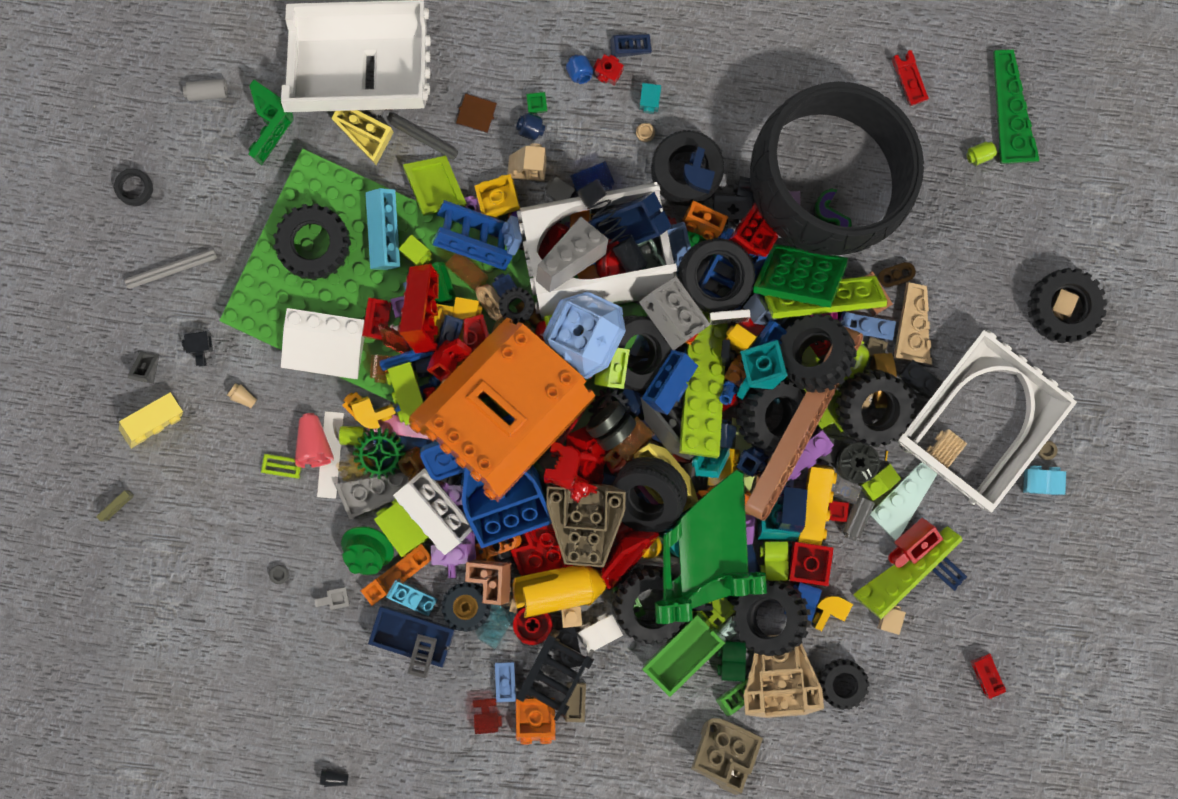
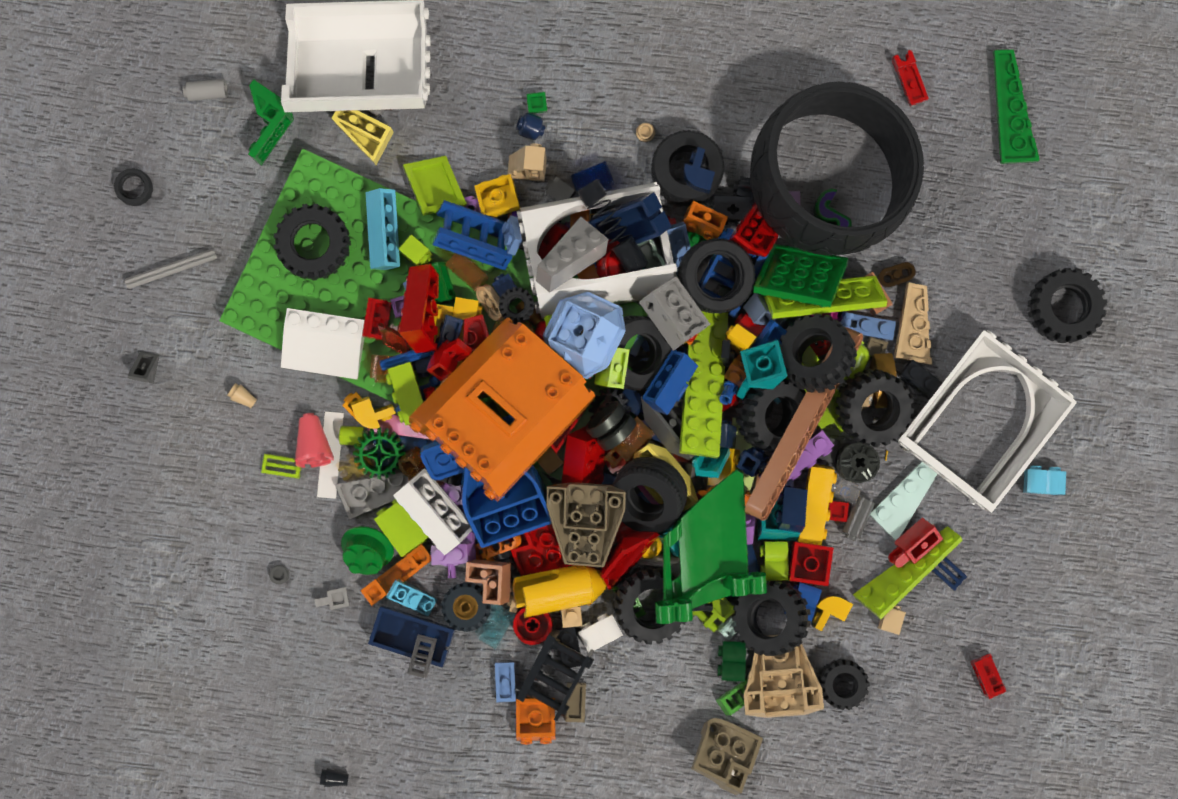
(115, 506): olive tile -> none
(150, 420): light yellow wedge -> none
(198, 344): black brick -> none
(424, 137): dark grey axle -> none
(476, 113): reddish brown piece -> none
(486, 720): clear red brick -> none
(567, 469): red animal -> none
(579, 69): blue head -> none
(615, 69): red brick -> none
(623, 52): dark blue slope -> none
(650, 98): teal brick -> none
(684, 654): bright green piece -> none
(726, 317): white tile -> none
(881, 483): lime slope -> none
(946, 448): tan brick -> none
(981, 153): lime brick -> none
(1048, 451): dark tan tile -> none
(1063, 304): tan brick -> none

